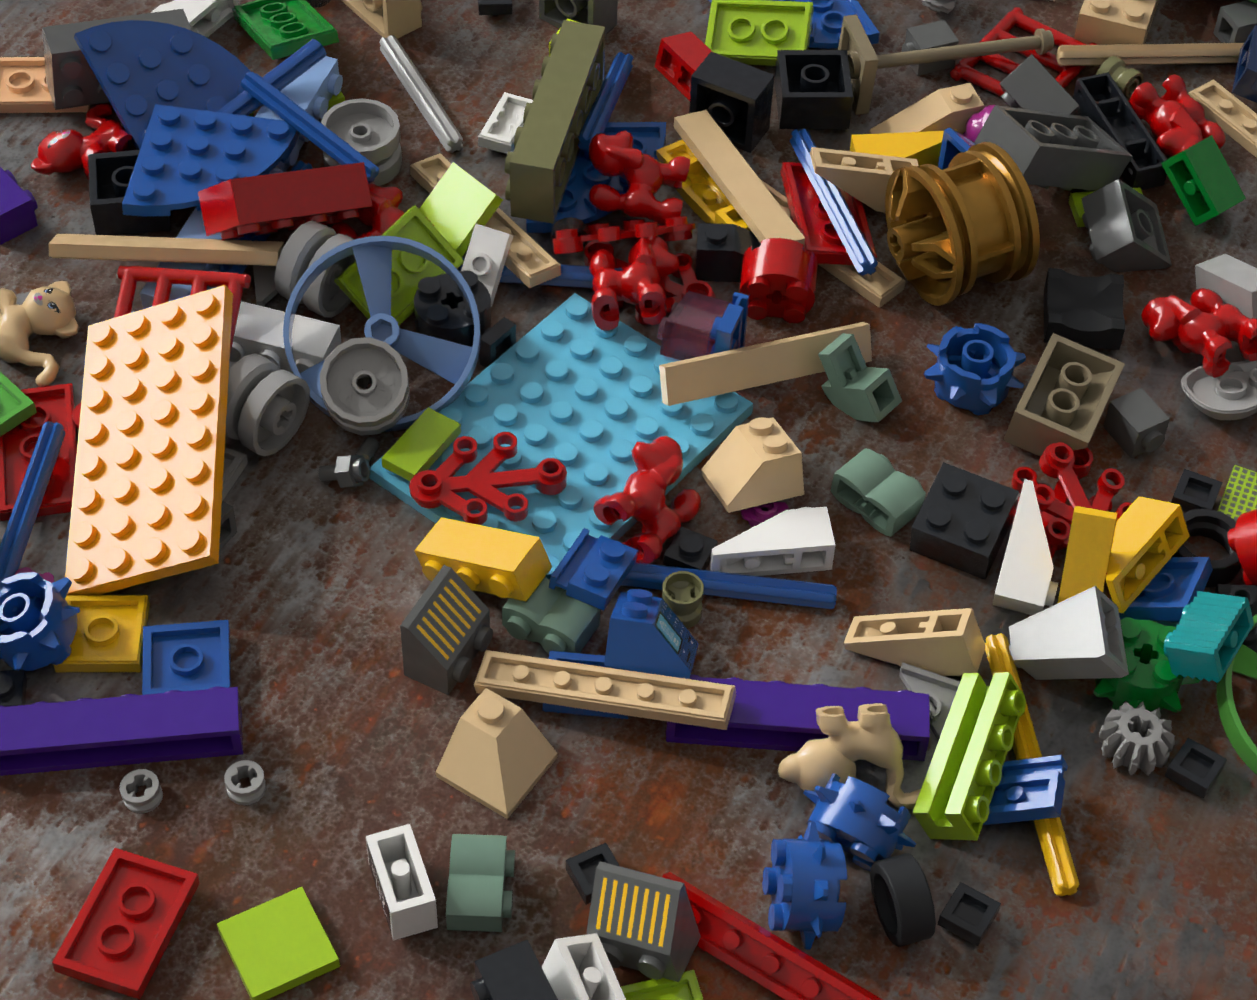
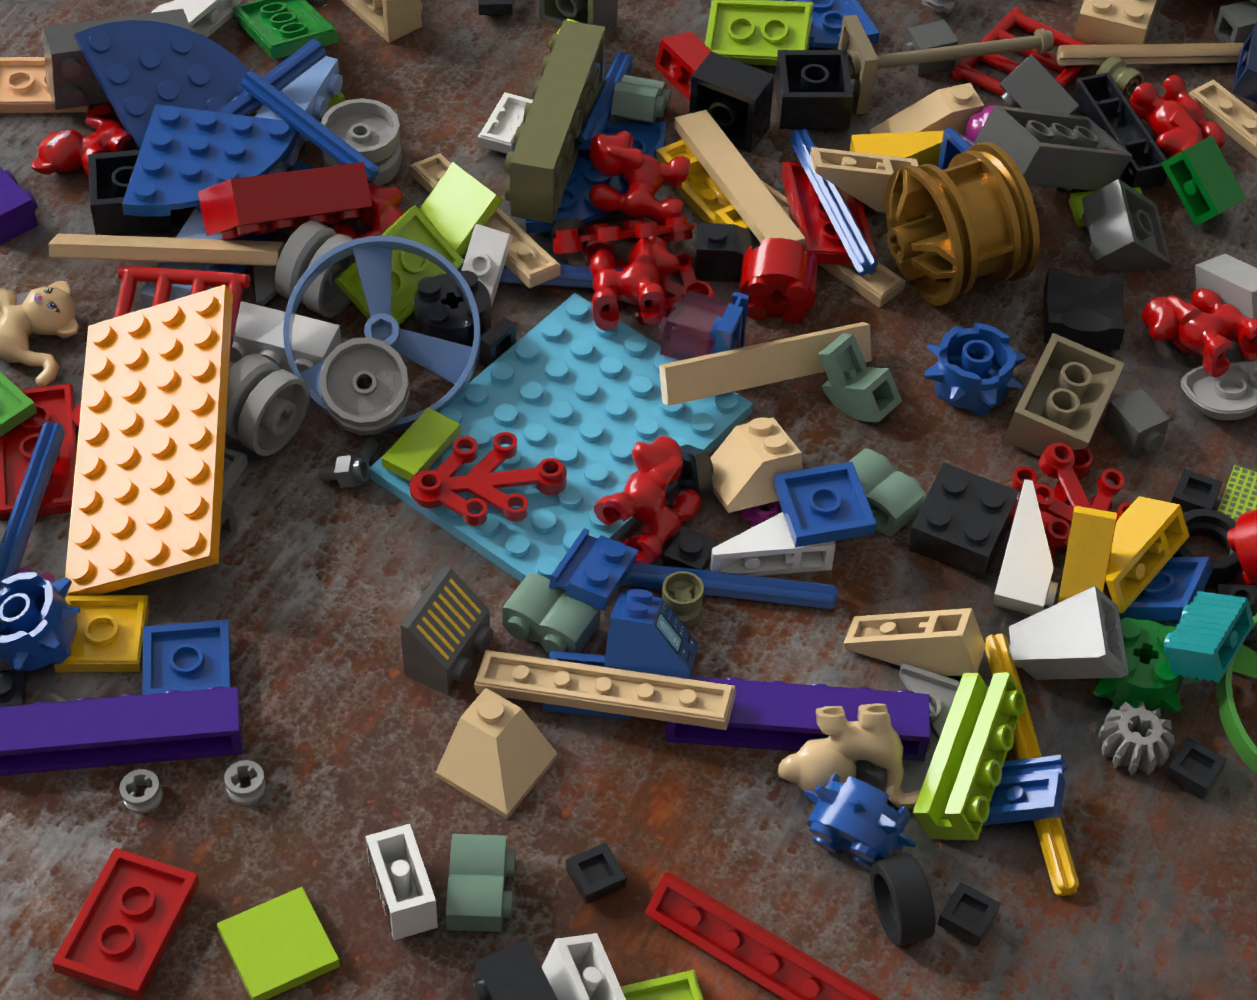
(421, 94): light grey axle -> none
(485, 558): yellow brick -> none
(640, 99): none -> sand green brick
(643, 921): dark grey slope -> none
(696, 470): none -> black plate
(805, 885): blue brick -> none
(824, 504): none -> blue plate

